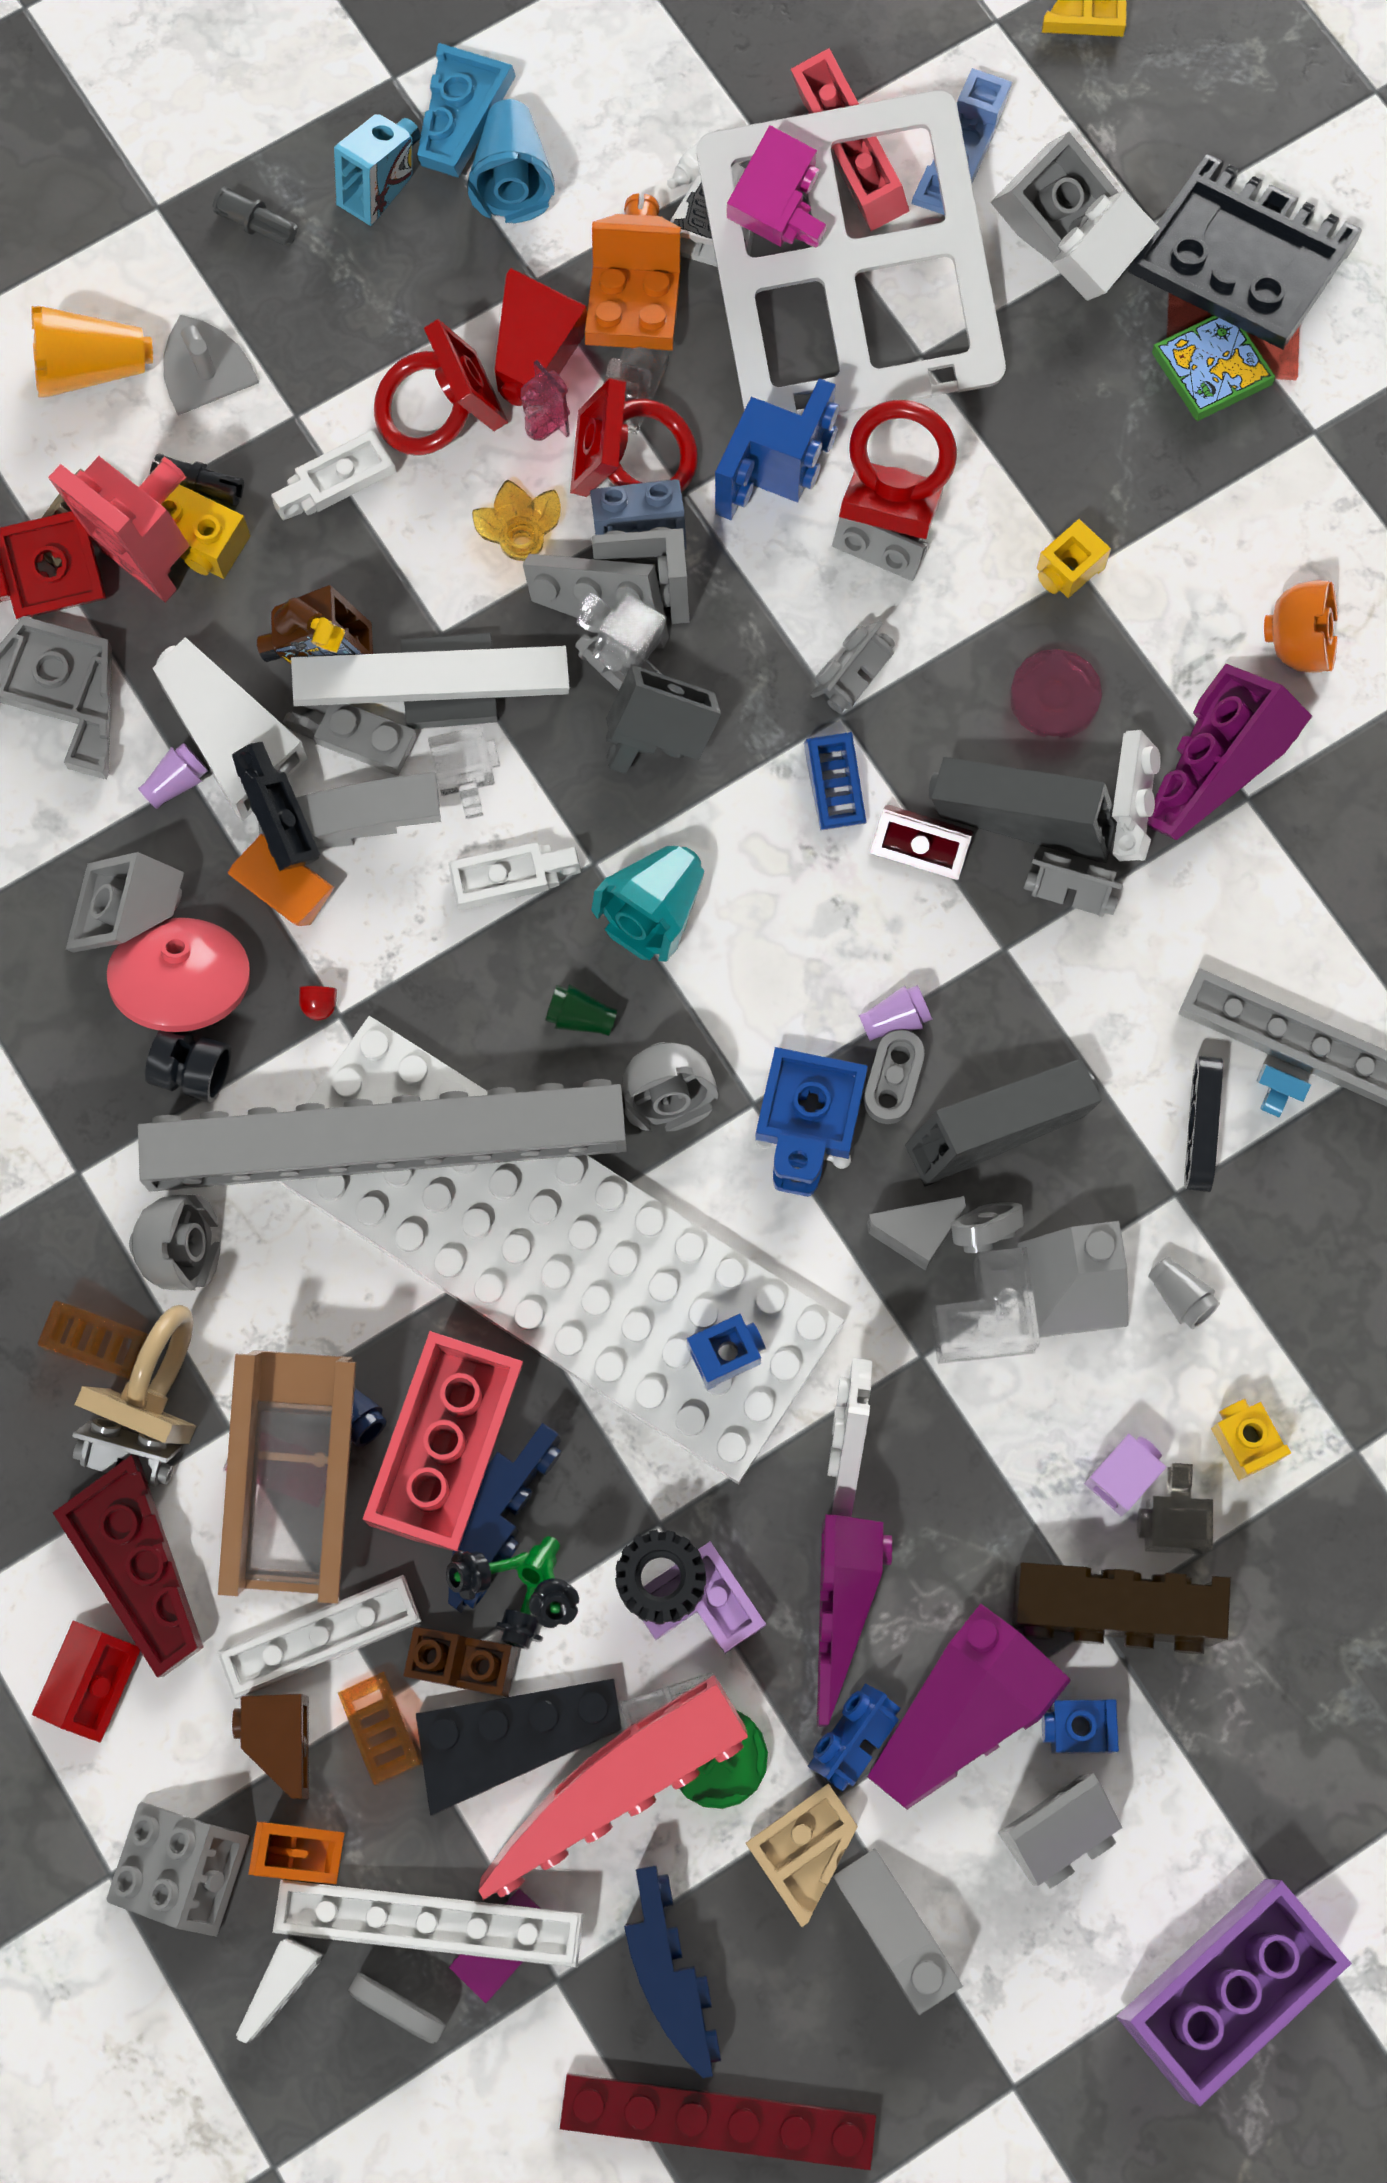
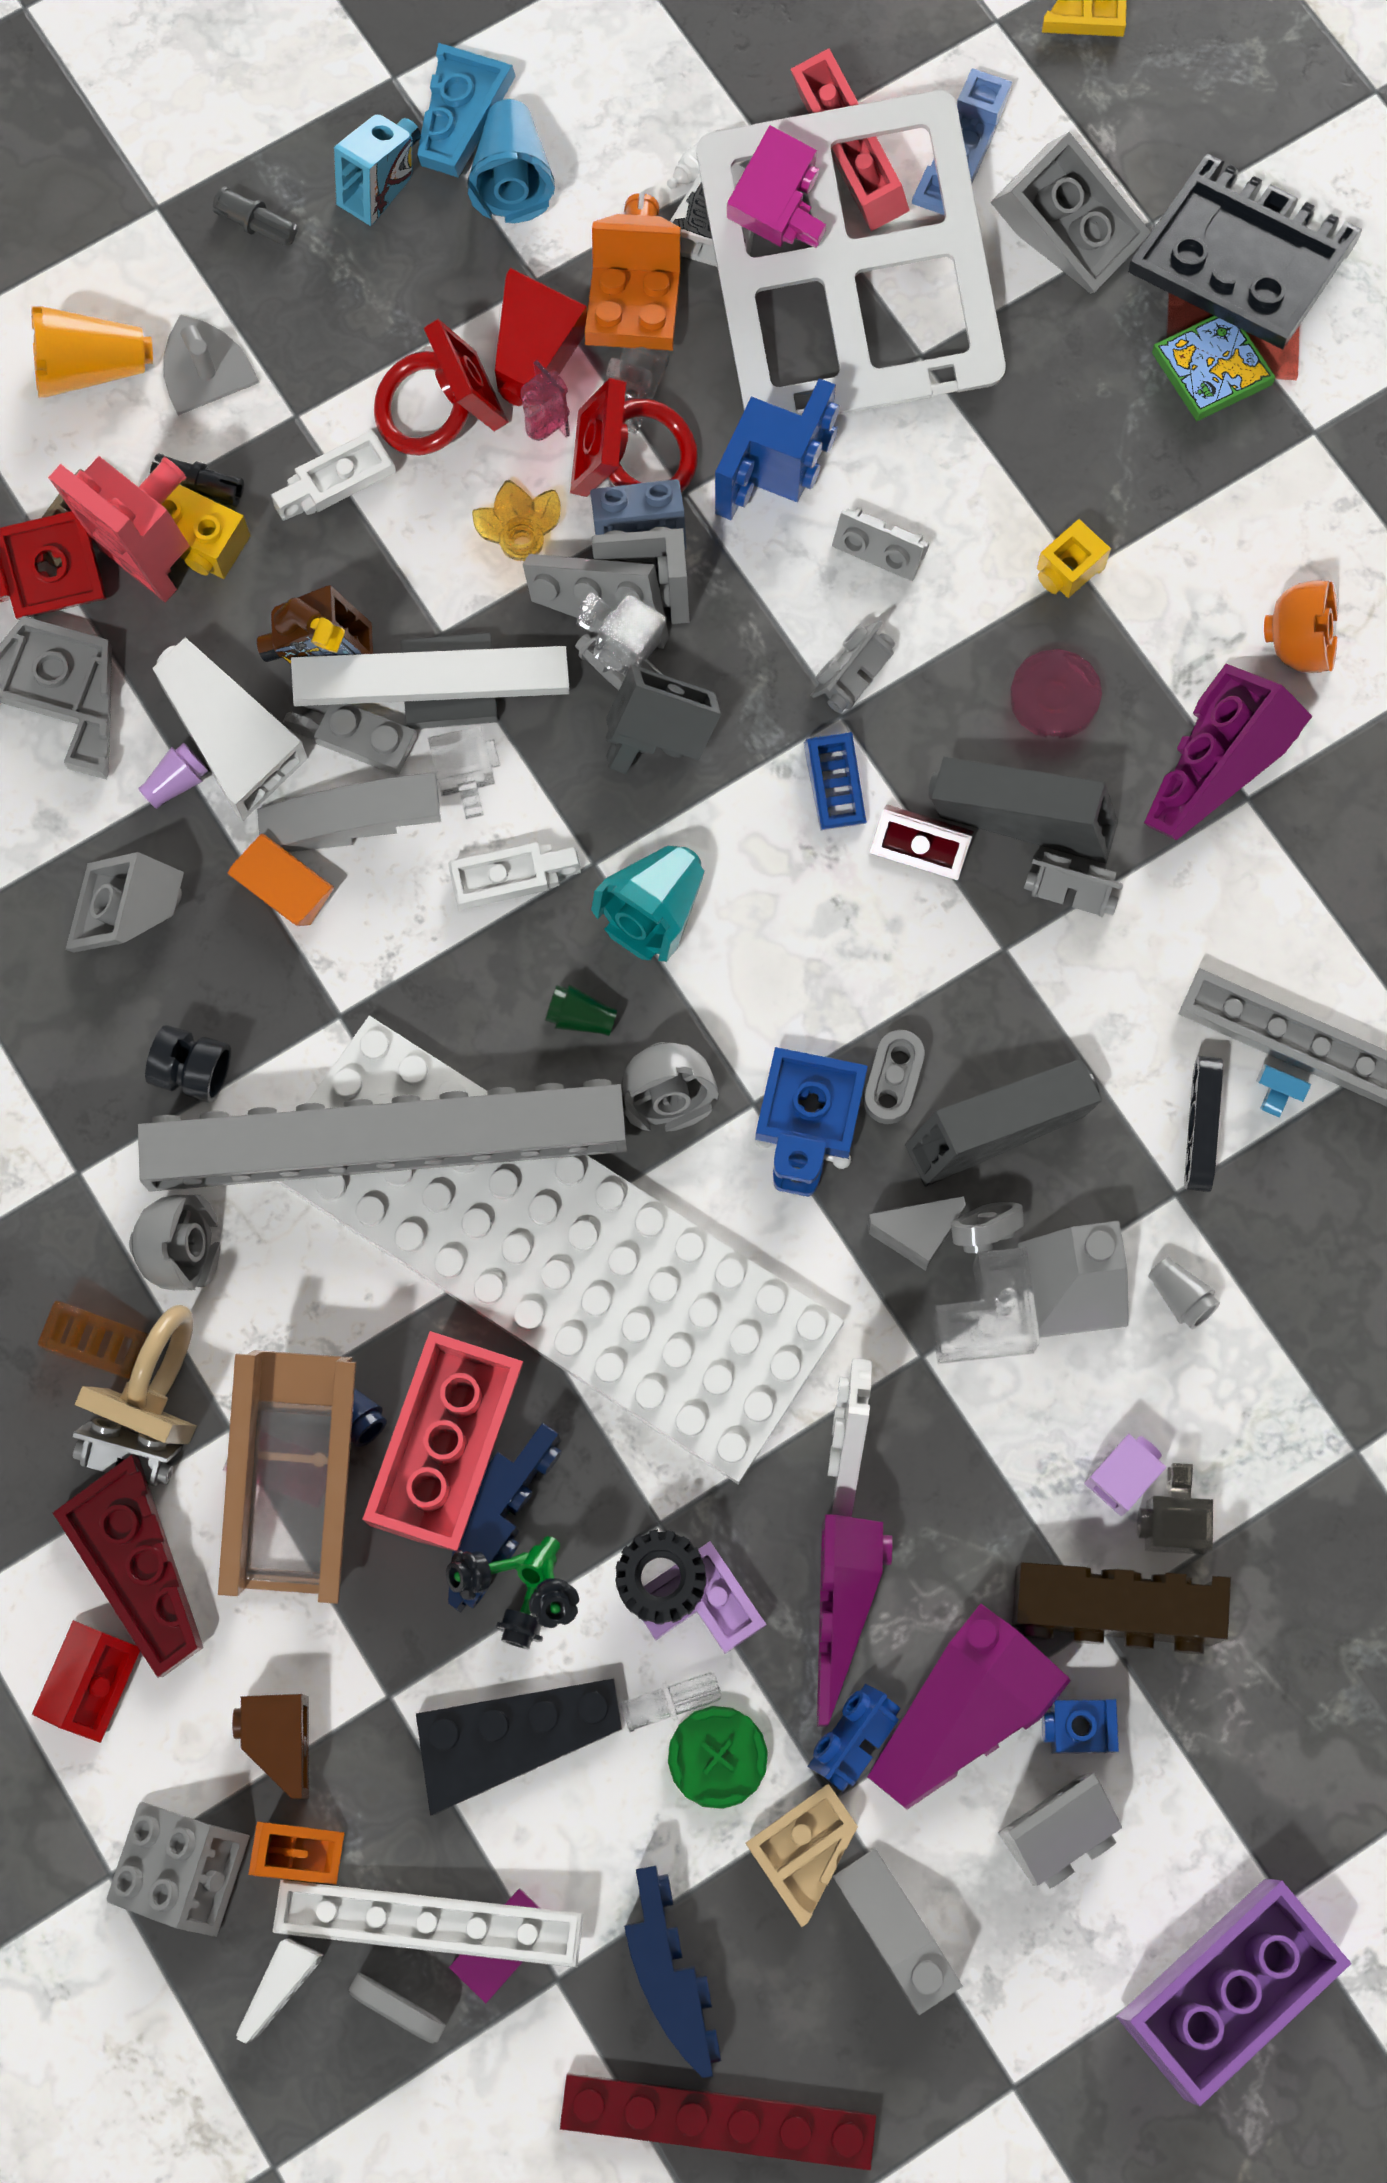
(179, 975): coral dish -> none
(275, 808): black hinge -> none
(317, 1001): red hinge -> none
(319, 1637): white tile -> none
(395, 1767): clear orange slope -> none
(461, 1662): reddish brown slope -> none
(621, 1778): coral slope -> none
(706, 1345): blue brick -> none
(892, 495): red tile -> none
(899, 1011): lavender cone -> none
(1104, 245): white piece -> none
(1134, 795): white hinge -> none
(1241, 1454): yellow brick -> none

